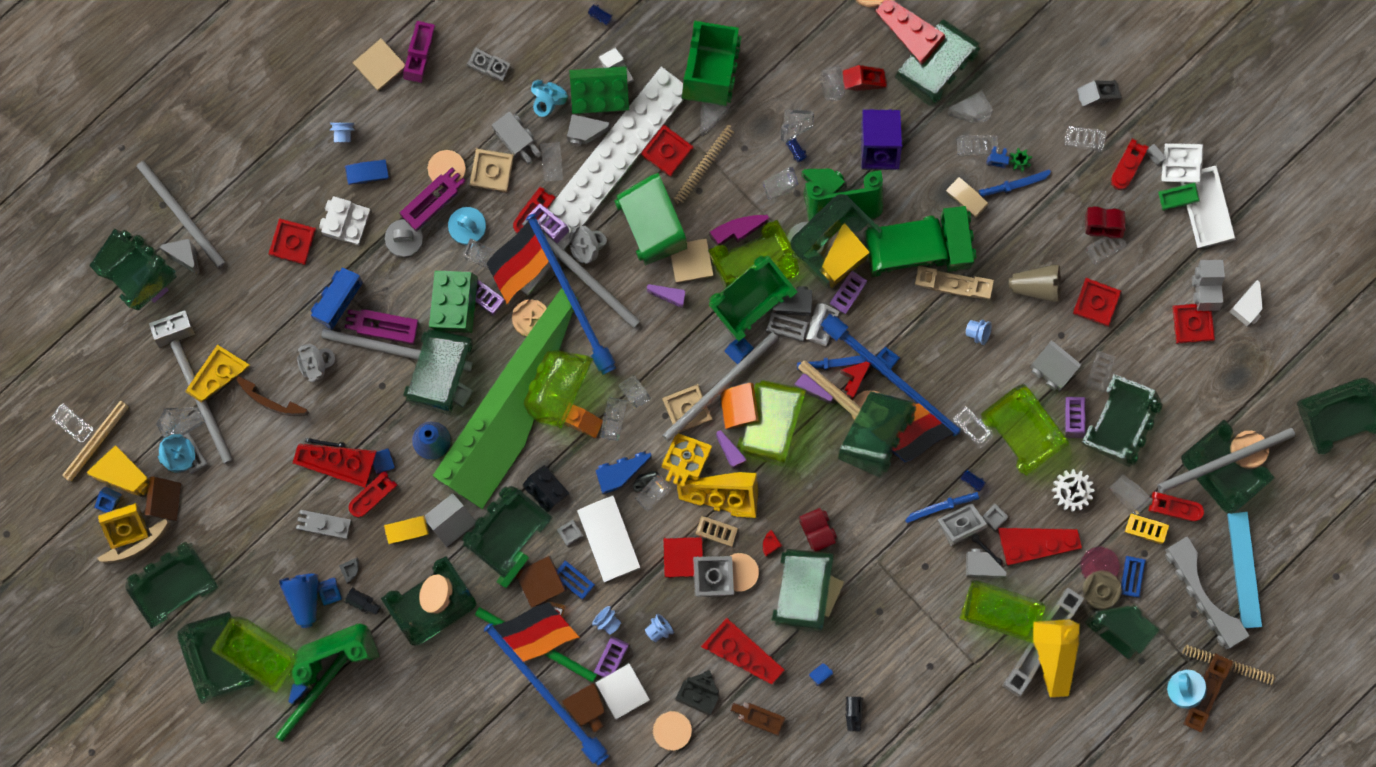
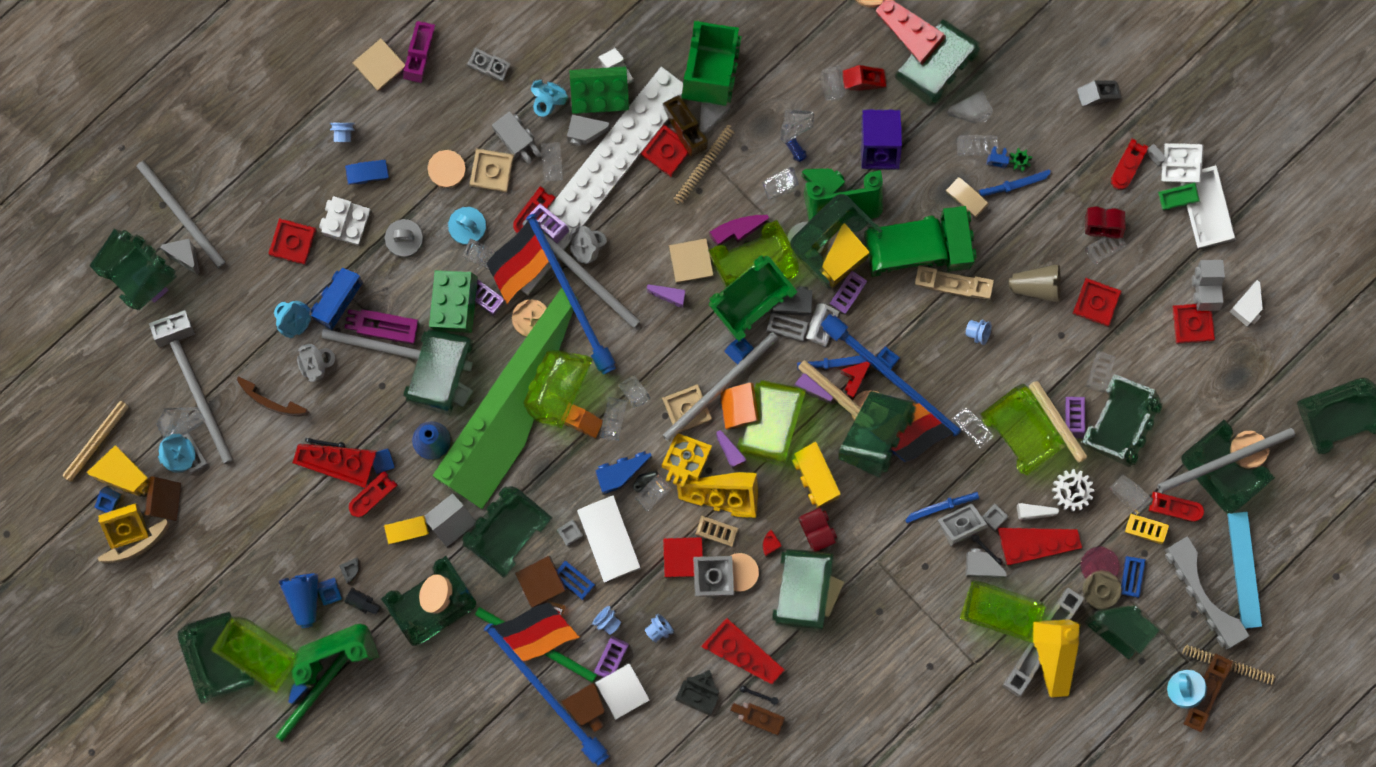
(82, 429): clear slope -> none
(169, 583): clear green windscreen -> none
(215, 373): yellow wing -> none
(292, 318): none -> medium azure tile
(324, 524): light grey hinge -> none
(426, 205): magenta hinge -> none
(520, 560): green tile -> none
(545, 488): black bracket -> none
(600, 14): clear blue pin -> none
(652, 219): windscreen -> none
(672, 730): light nougat tile -> none
(685, 126): none -> dark brown slope
(773, 700): none -> black hinge
(816, 475): none -> yellow slope
(820, 674): blue slope -> none
(853, 713): black hinge -> none
(973, 480): clear blue pin -> none
(1028, 511): none -> white slope
(1054, 366): light grey slope -> none
(1057, 422): none -> tan axle
(1086, 131): clear slope -> none

